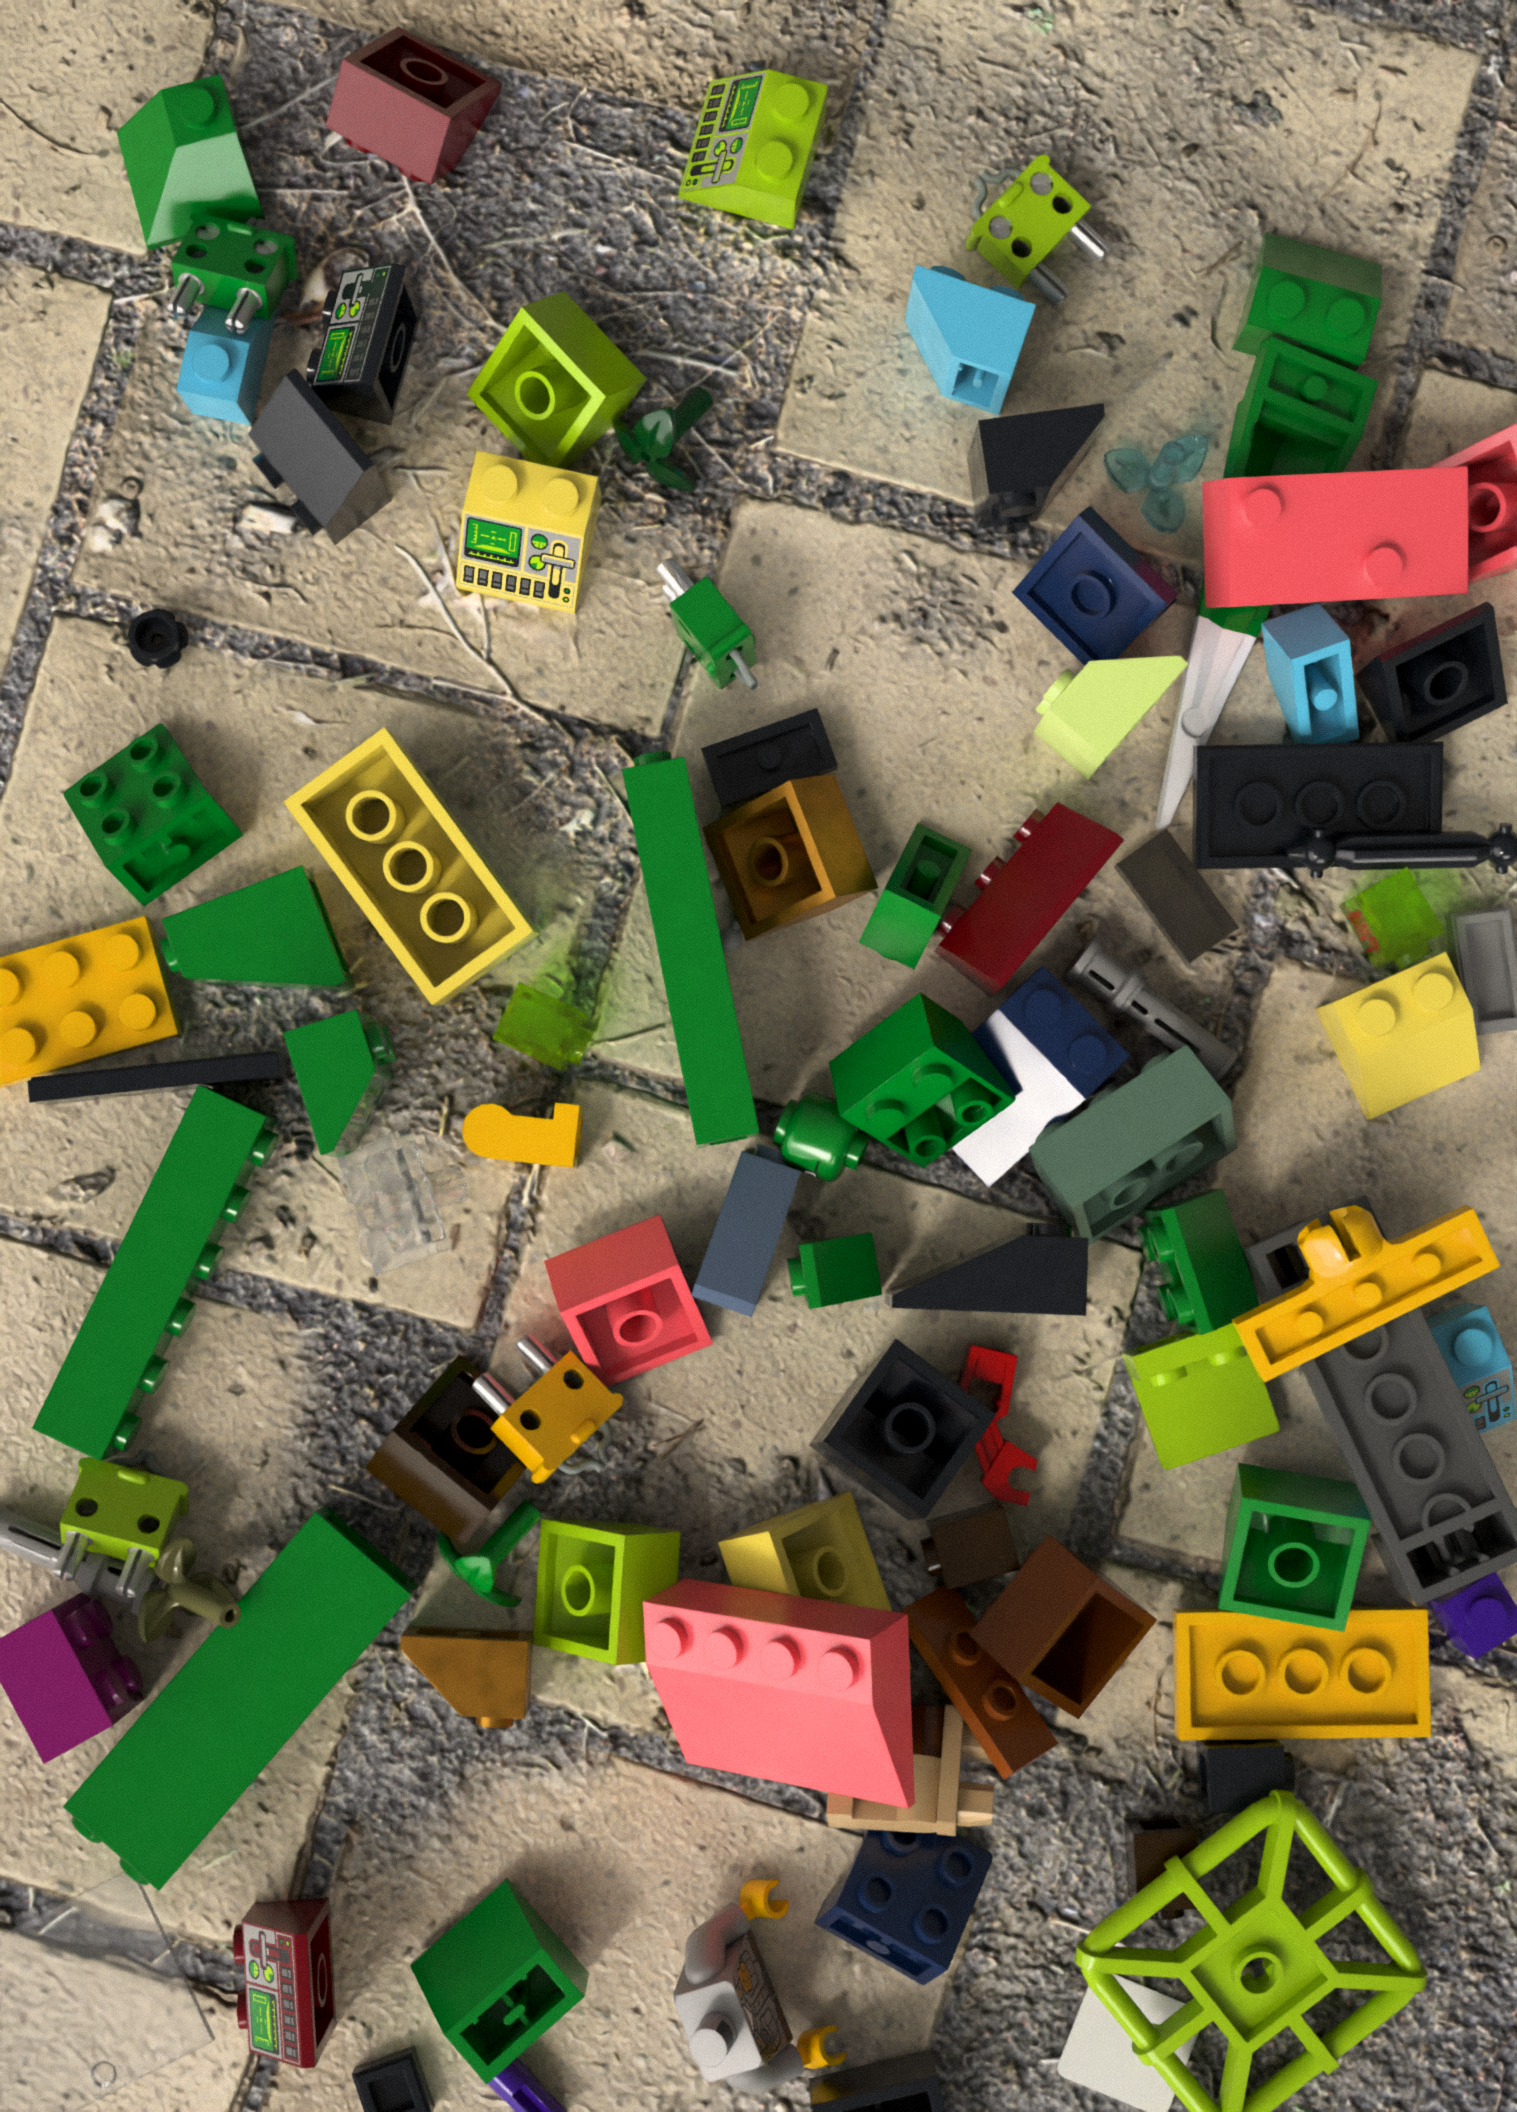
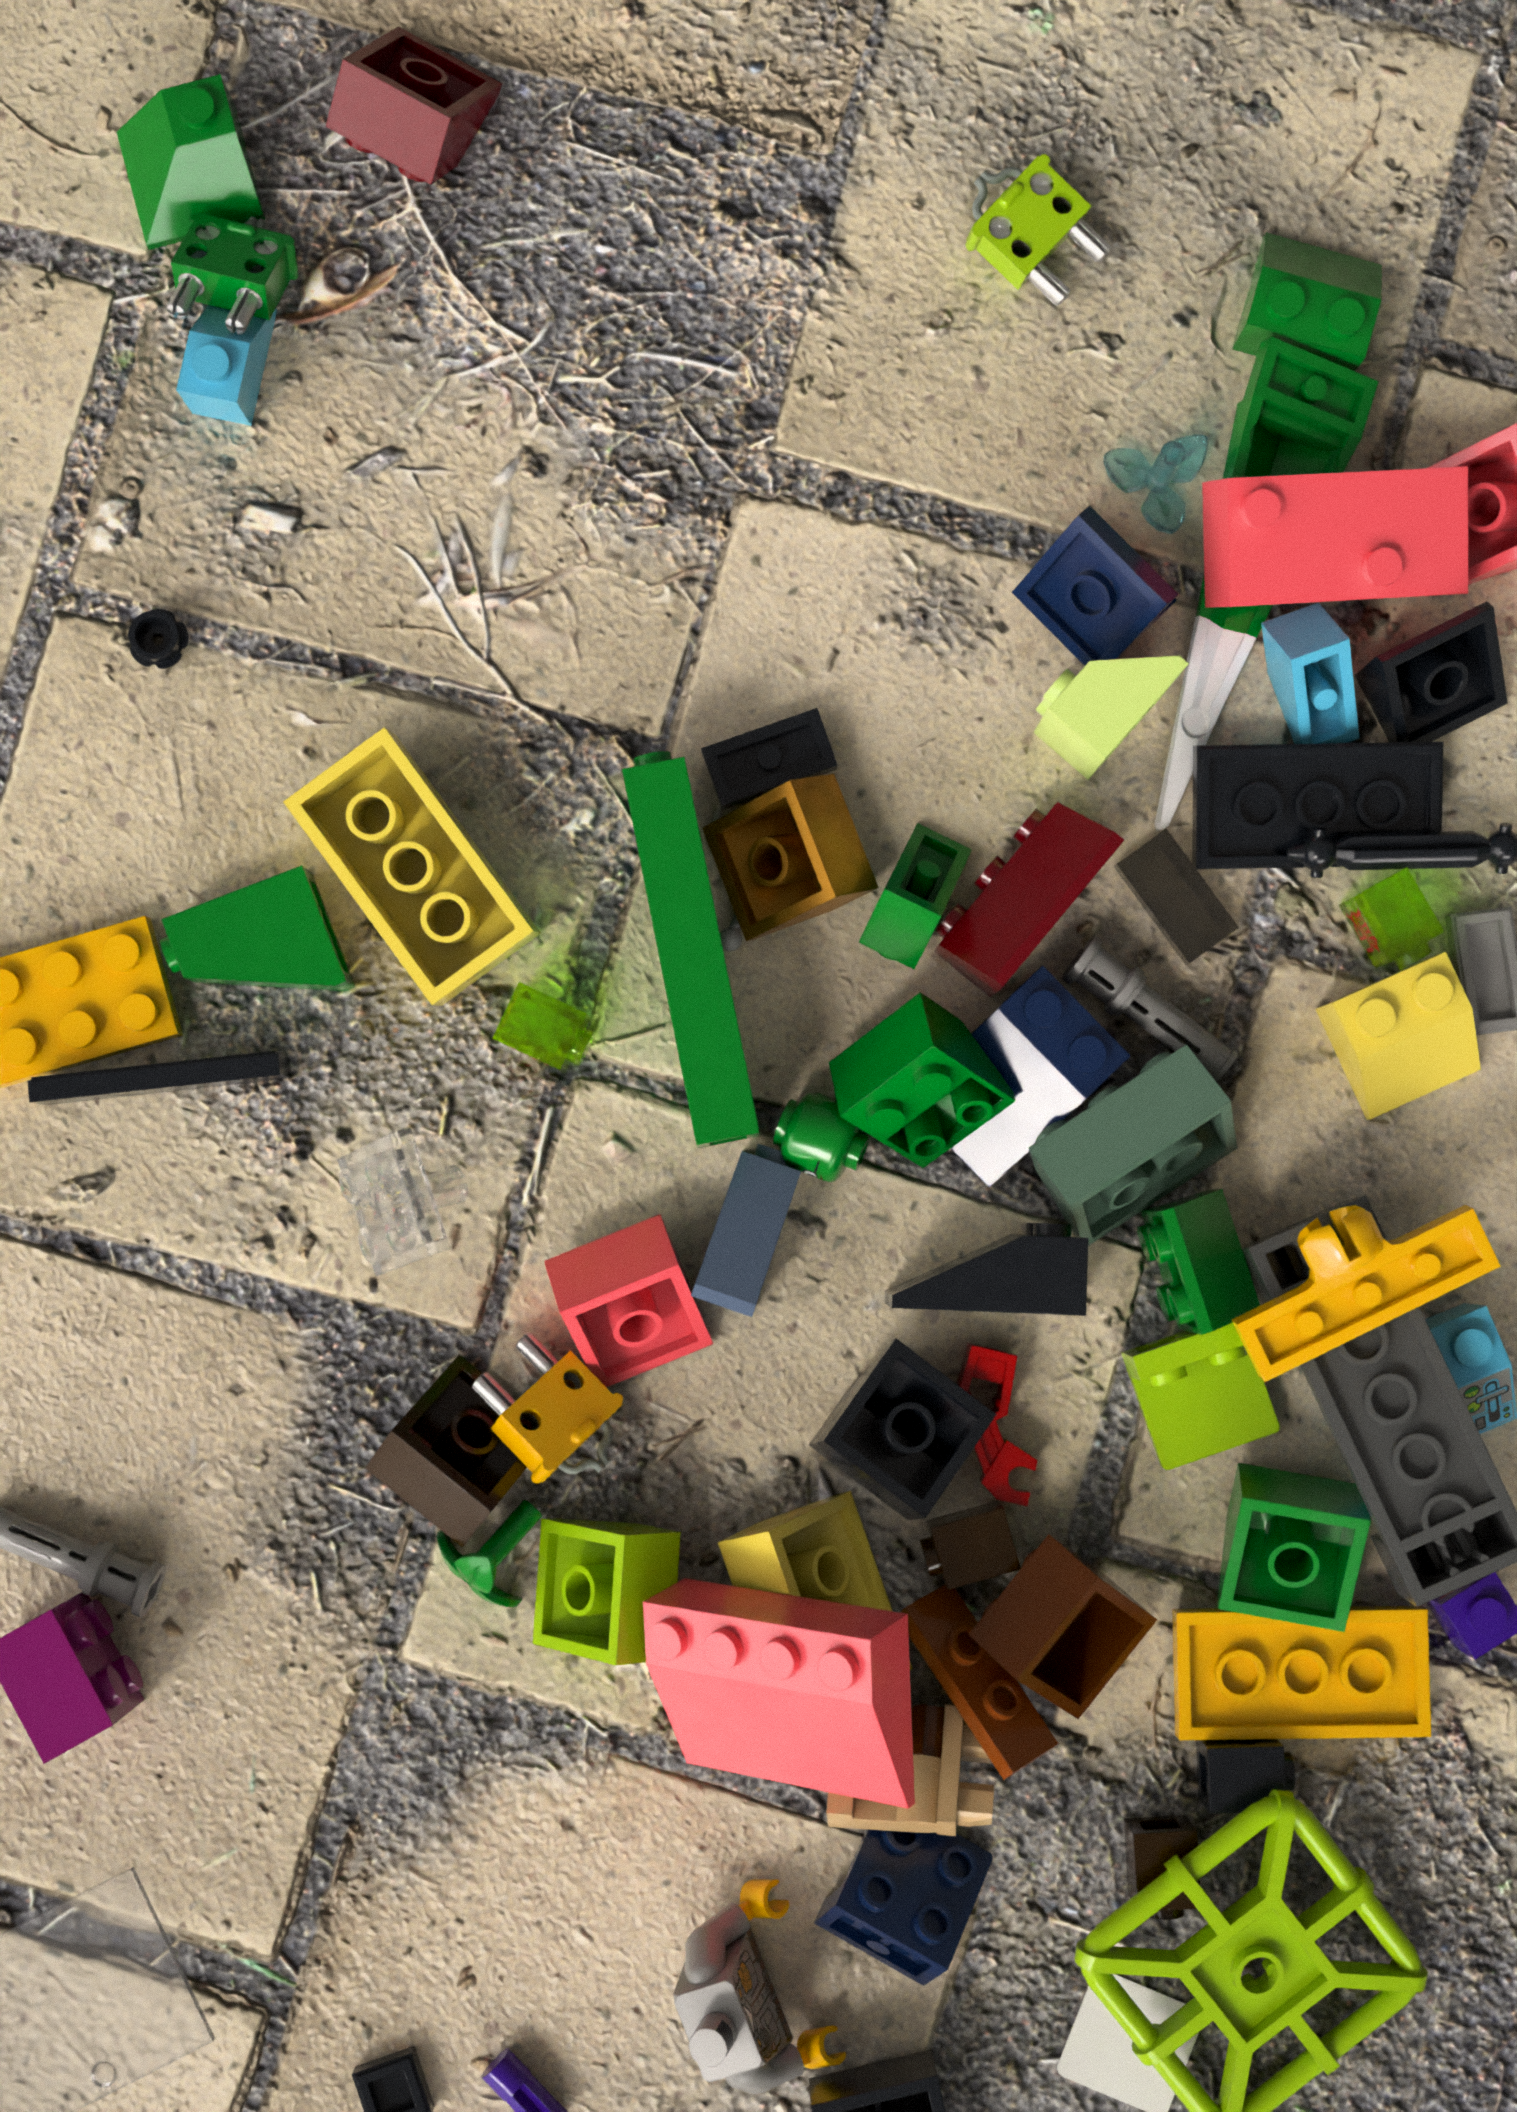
(122, 1516): lime piece -> none
(150, 815): green bracket -> none
(156, 1274): green brick -> none
(197, 1595): olive plant -> none
(239, 1698): green brick -> none
(287, 1979): dark red slope -> none
(316, 460): black slope -> none
(341, 1076): green slope -> none
(366, 342): black slope -> none
(475, 1669): pearl gold slope -> none
(498, 1980): green slope -> none
(502, 1135): yellow leg -> none
(527, 531): light yellow slope -> none
(555, 382): lime slope -> none
(657, 435): dark green plant -> none
(709, 627): green piece -> none
(756, 145): lime slope -> none
(835, 1270): green slope -> none
(967, 334): medium azure slope -> none
(1025, 461): black slope -> none

